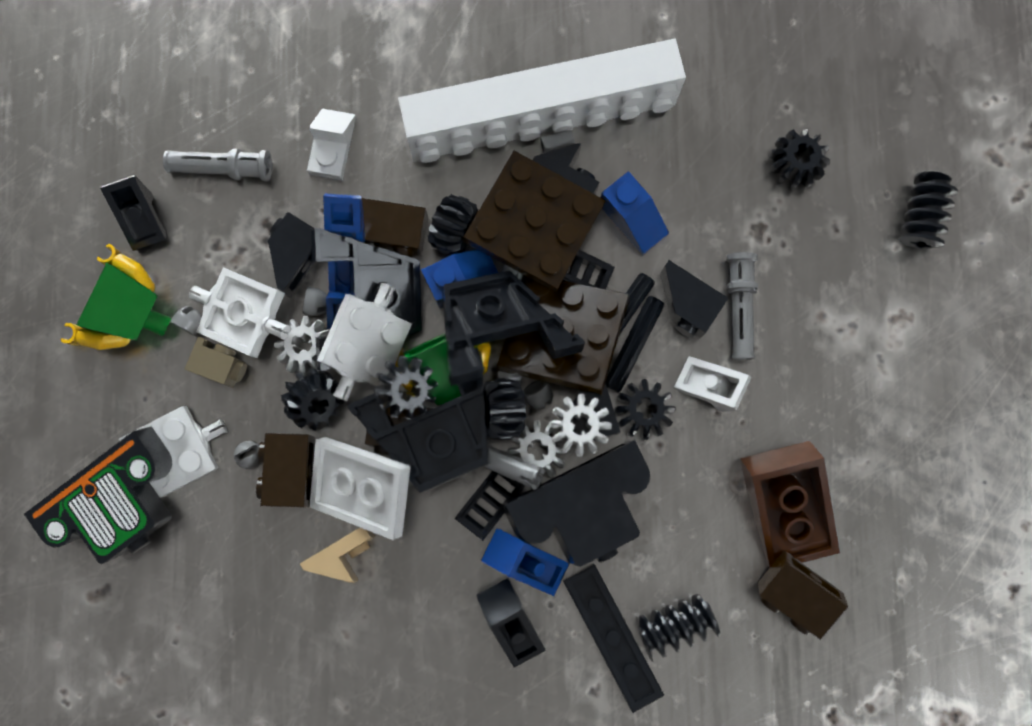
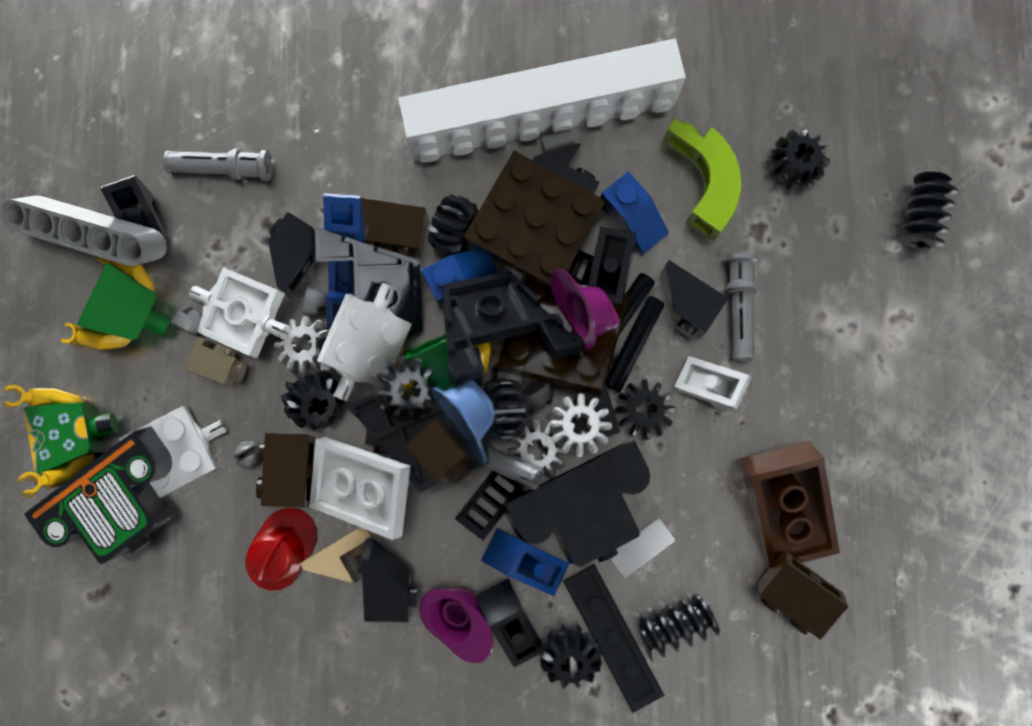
(61, 434): none -> torso
(83, 230): none -> light grey beam
(280, 547): none -> red piece
(331, 143): white slope -> none
(386, 585): none -> black slope
(441, 453): none -> dark brown brick
(457, 622): none -> magenta piece
(469, 412): none -> medium blue piece
(570, 656): none -> black gear
(584, 308): none -> magenta piece
(612, 262): none -> black slope
(642, 549): none -> white sticker
(719, 173): none -> lime arch

